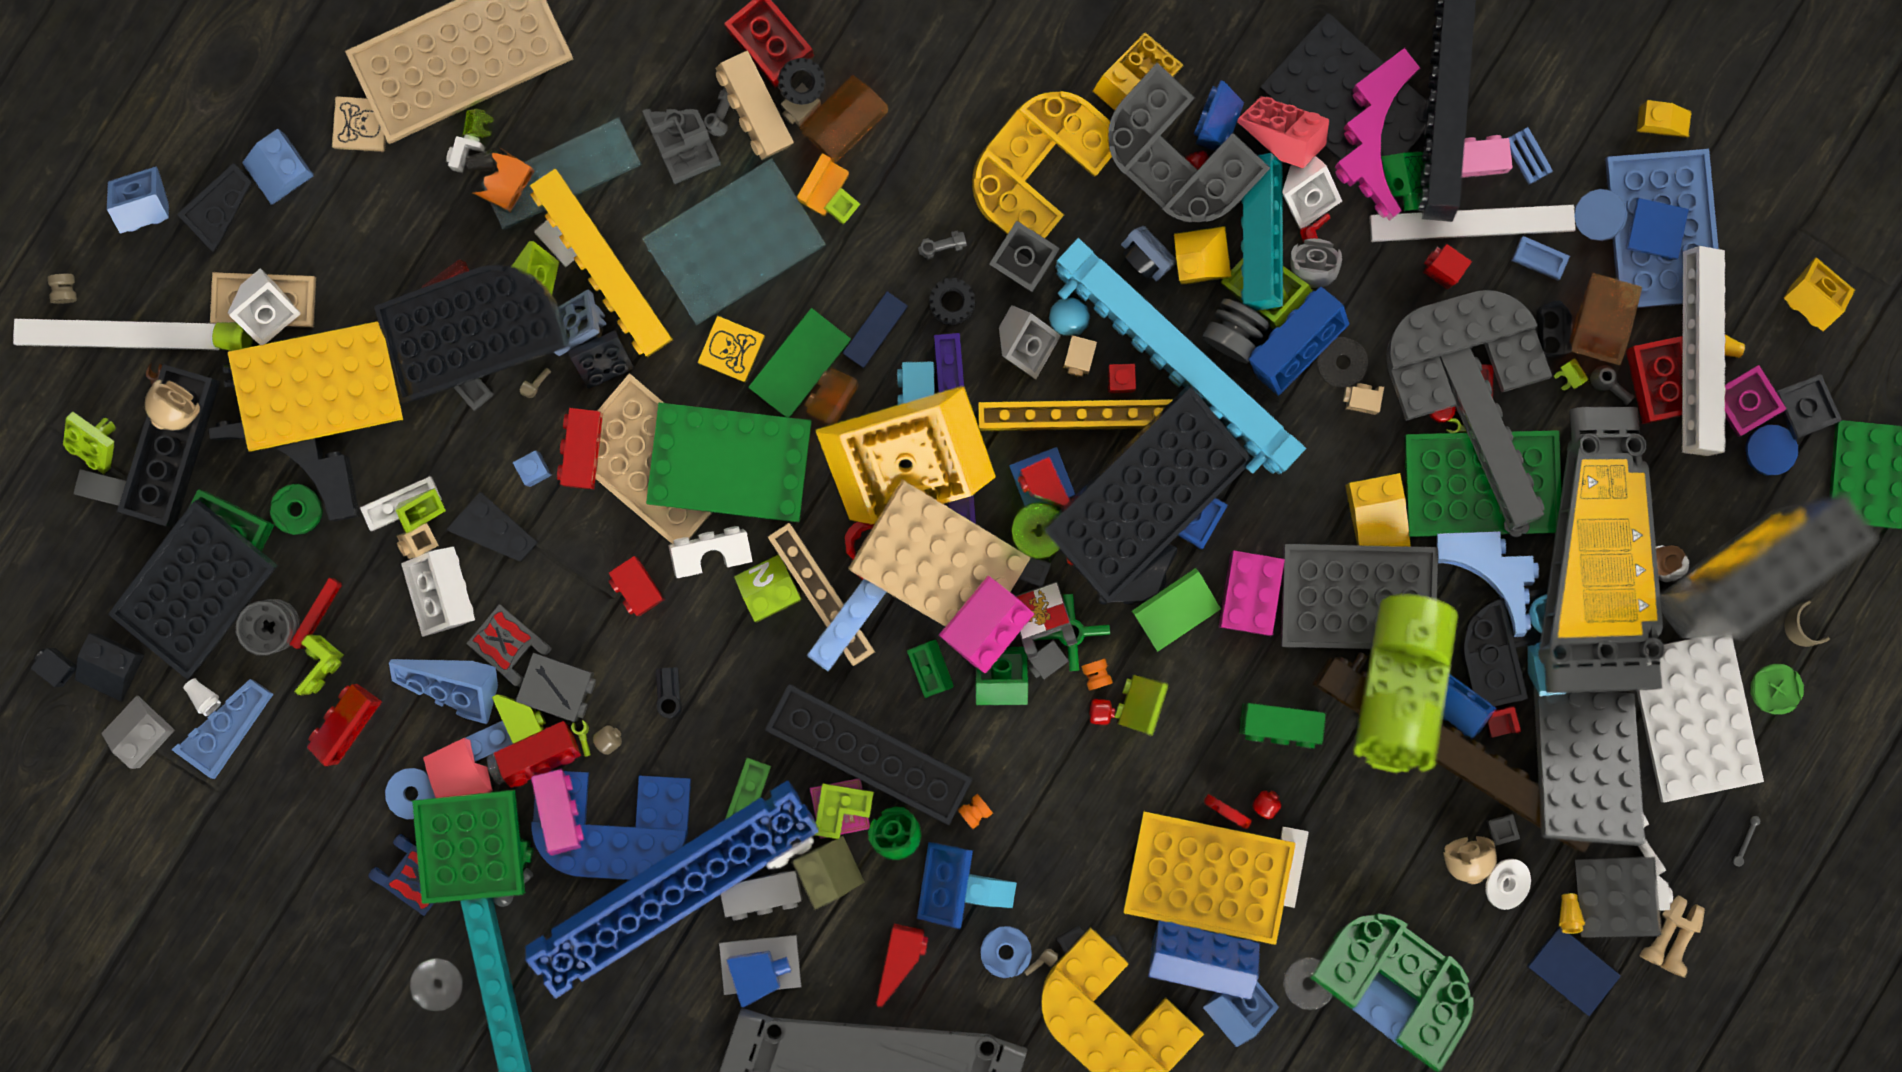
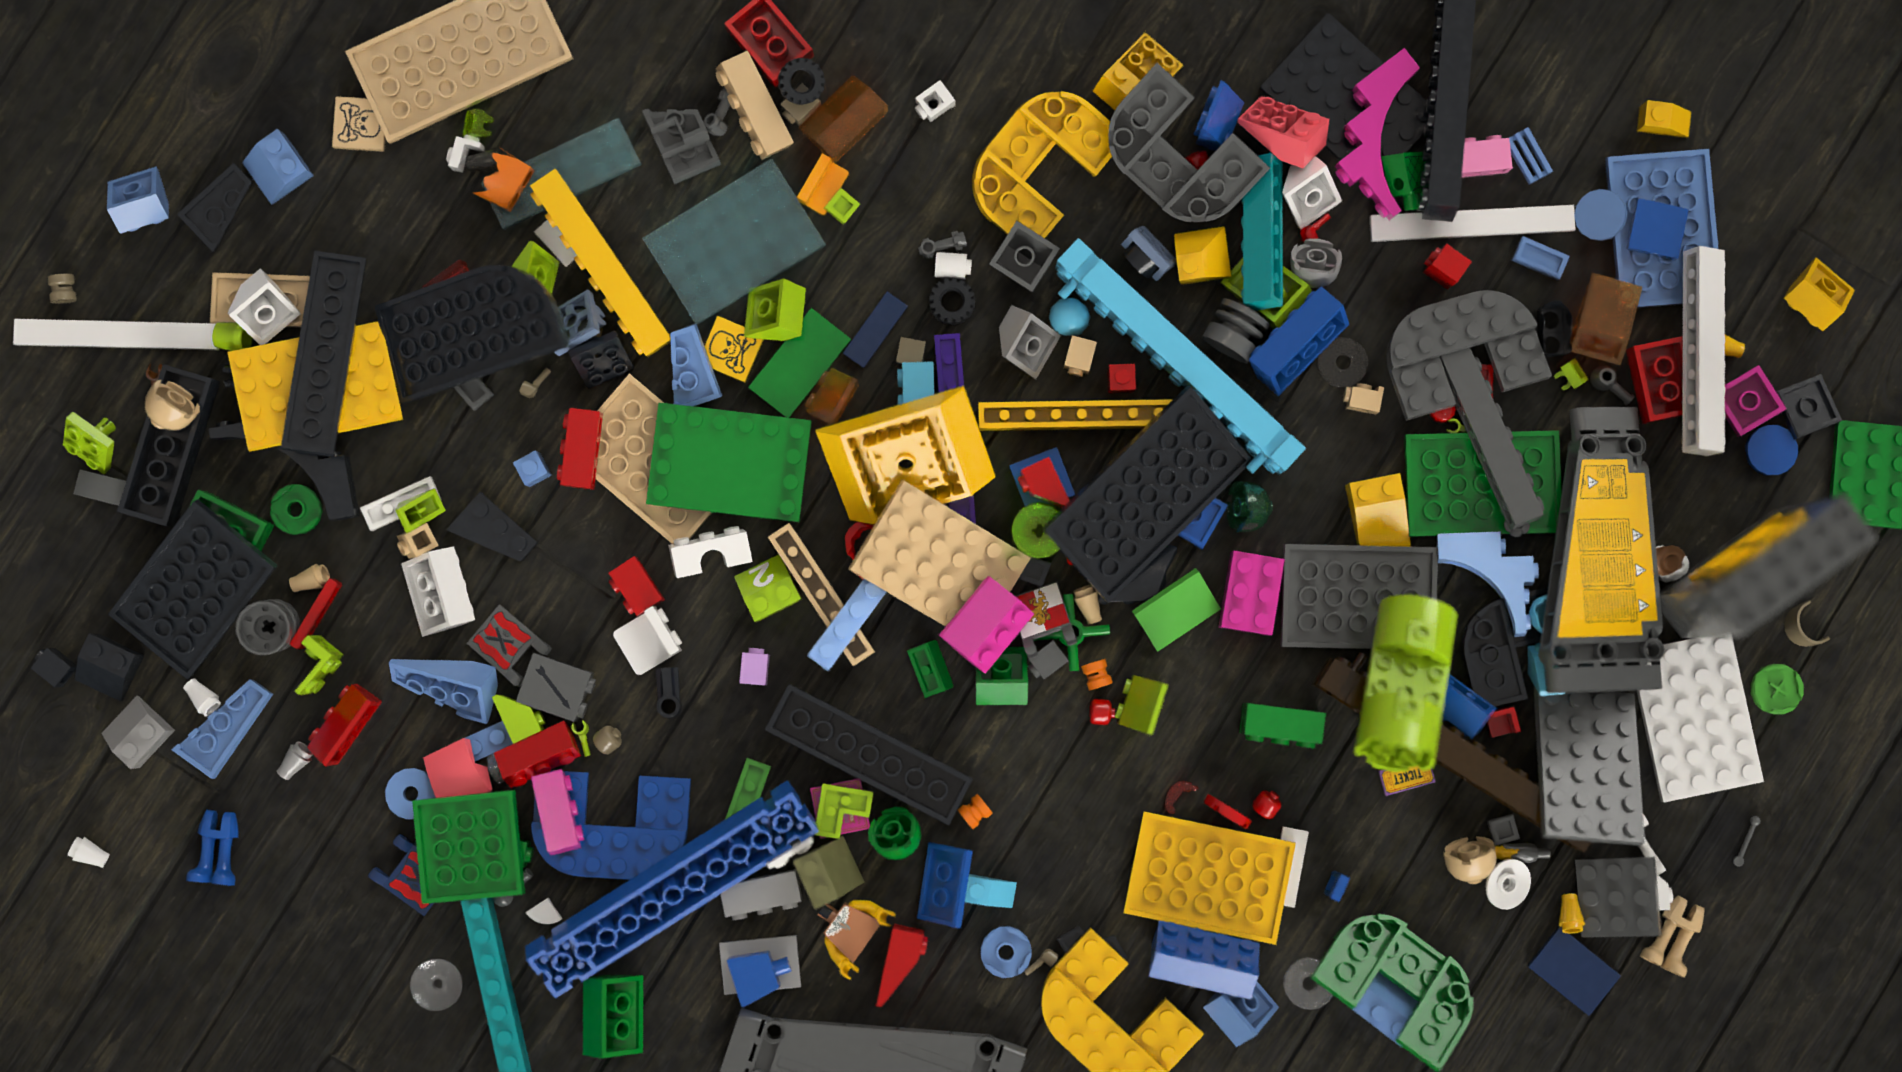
(87, 852): none -> white cone
(228, 831): none -> blue piece
(294, 760): none -> light grey cone
(311, 578): none -> tan cone
(323, 354): none -> black plate
(544, 913): none -> white tile
(612, 1015): none -> green slope
(648, 640): none -> white bracket
(692, 371): none -> medium blue wing
(754, 667): none -> lavender brick
(775, 311): none -> lime slope
(851, 930): none -> torso
(910, 350): none -> dark tan tile
(937, 93): none -> white brick
(952, 265): none -> white brick
(1088, 603): none -> tan cone
(1175, 792): none -> clear red piece
(1248, 506): none -> clear green cylinder
(1336, 885): none -> blue tile
(1405, 780): none -> tile
(1522, 851): none -> dark grey piece

